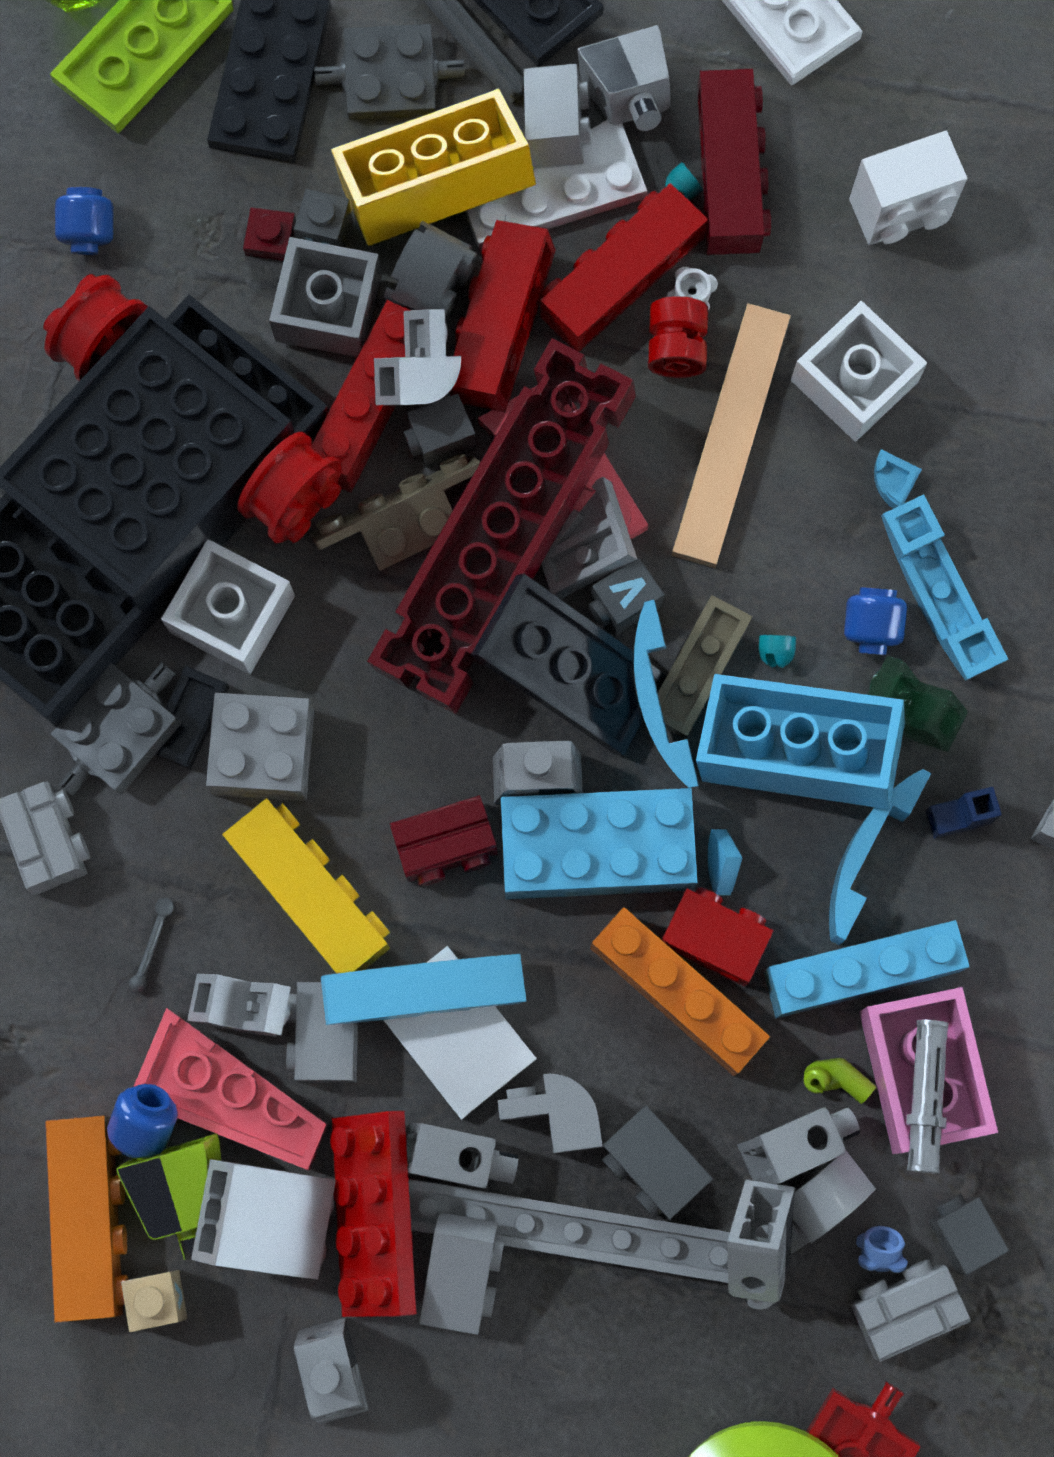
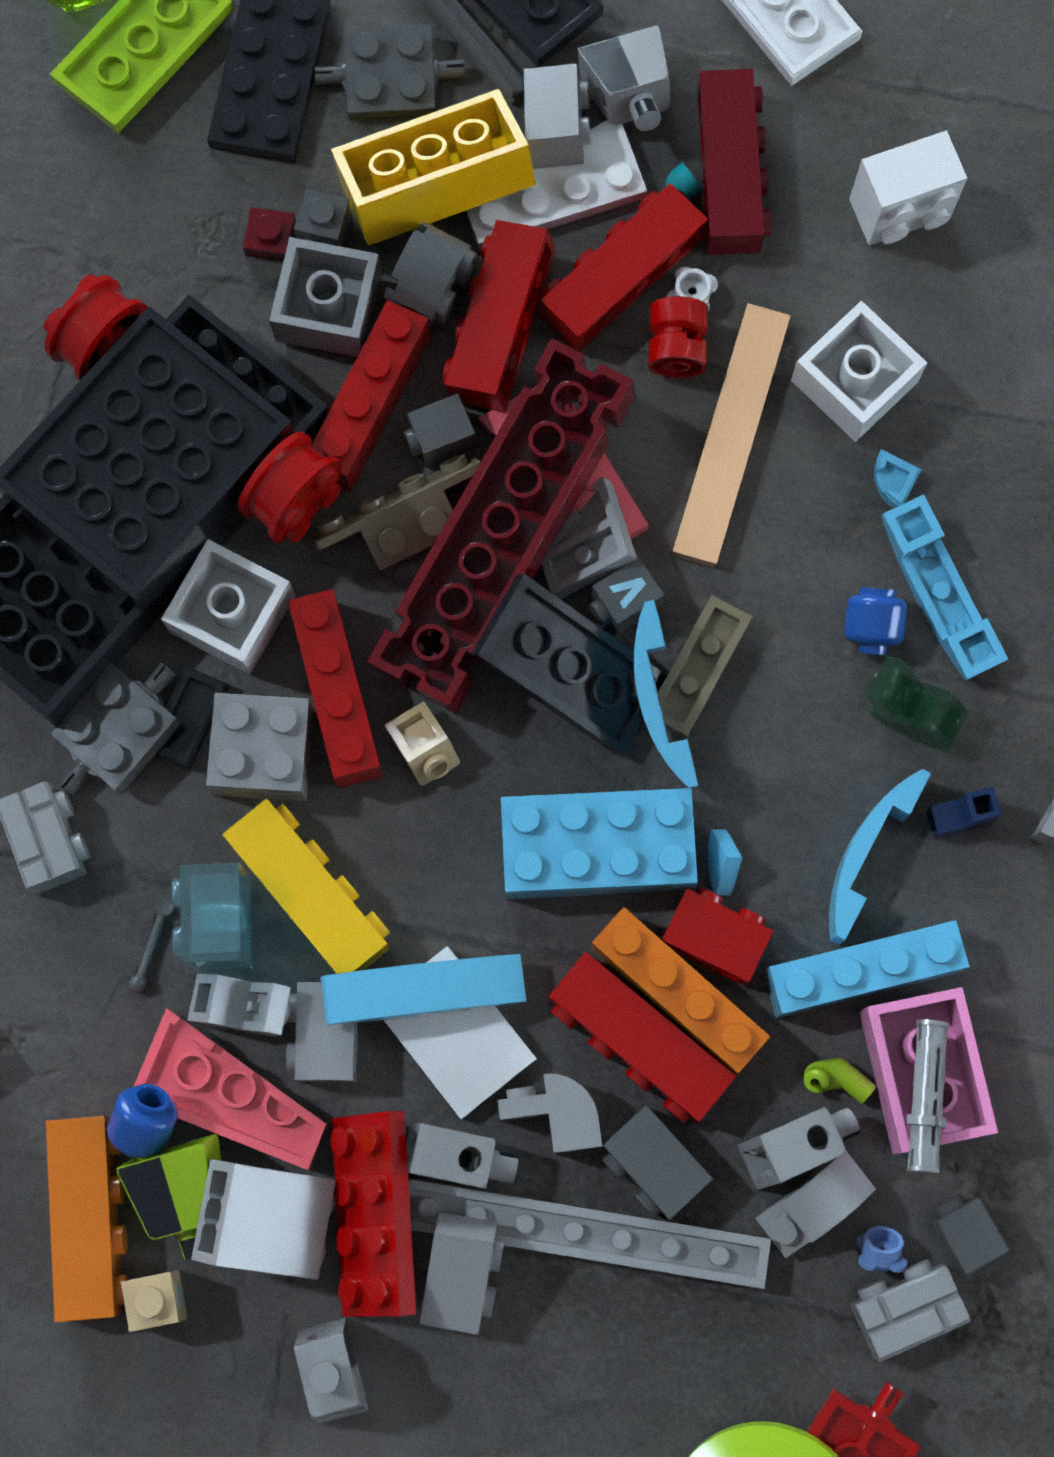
(84, 220): blue head -> none
(214, 917): none -> clear light blue brick
(335, 688): none -> red brick
(423, 744): none -> tan bracket
(425, 370): light grey brick -> none
(444, 840): dark red brick -> none
(537, 769): light grey torso -> none
(640, 1038): none -> red brick
(757, 1267): light grey torso -> none
(777, 649): teal hinge -> none
(801, 741): medium azure brick -> none

